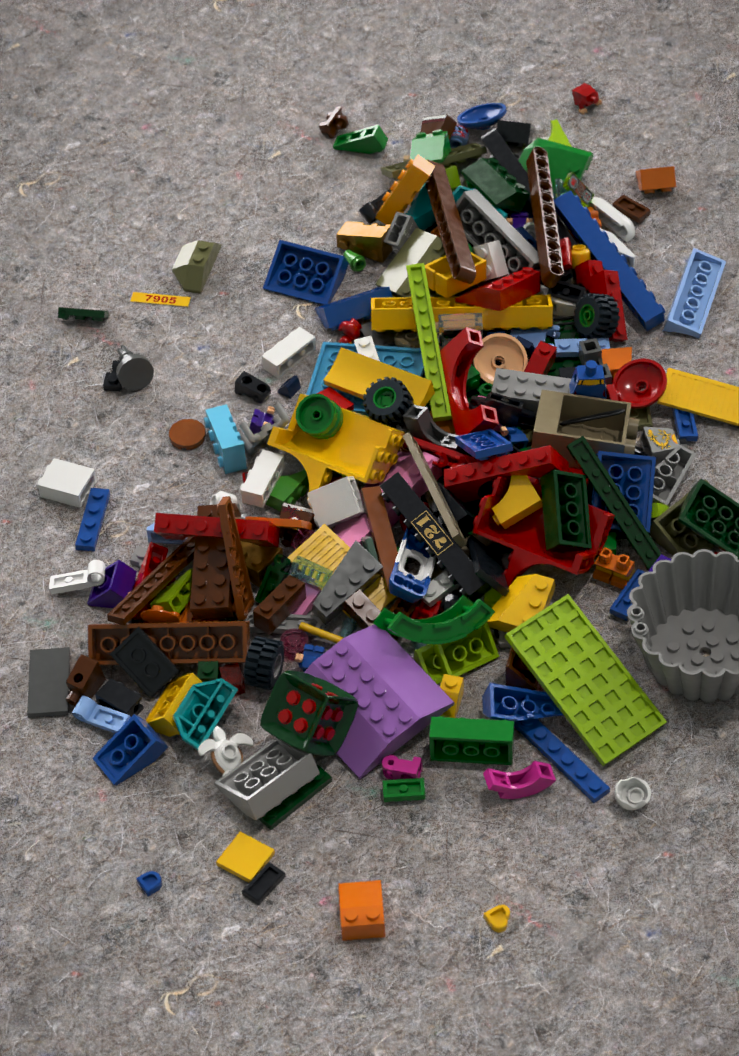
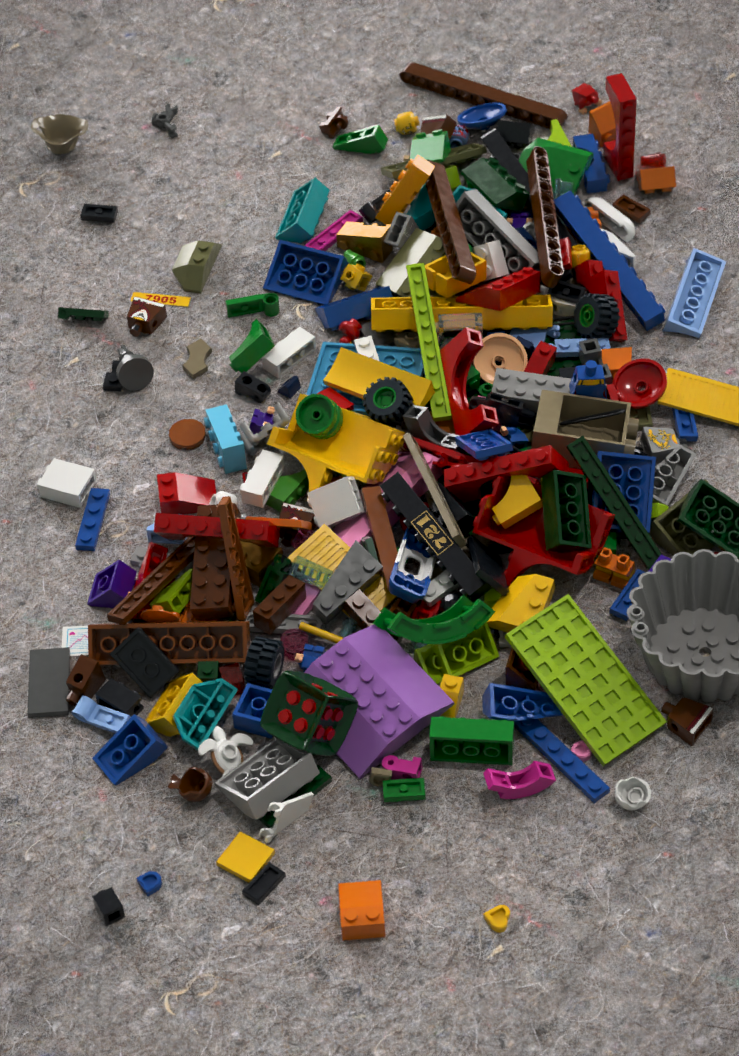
(60, 131): none -> dark tan piece
(76, 639): none -> white sticker
(79, 580): white plate -> none
(99, 213): none -> black plate
(108, 906): none -> black brick
(145, 316): none -> reddish brown torso
(163, 120): none -> dark grey piece
(184, 492): none -> red slope
(193, 785): none -> reddish brown hat
(196, 363): none -> dark tan tile
(250, 709): none -> blue brick
(252, 304): none -> green plate
(252, 349): none -> green arch
(286, 814): none -> white flag
(303, 212): none -> teal slope
(328, 236): none -> dark pink tile
(356, 277): none -> yellow brick
(377, 776): none -> dark tan tile
(406, 123): none -> yellow head
(478, 94): none -> reddish brown beam
(578, 188): tile -> none
(582, 751): none -> bright pink tile
(595, 178): none -> blue arch
(602, 124): none -> orange slope
(620, 152): none -> red arch
(654, 160): none -> clear red cone
(688, 719): none -> reddish brown torso

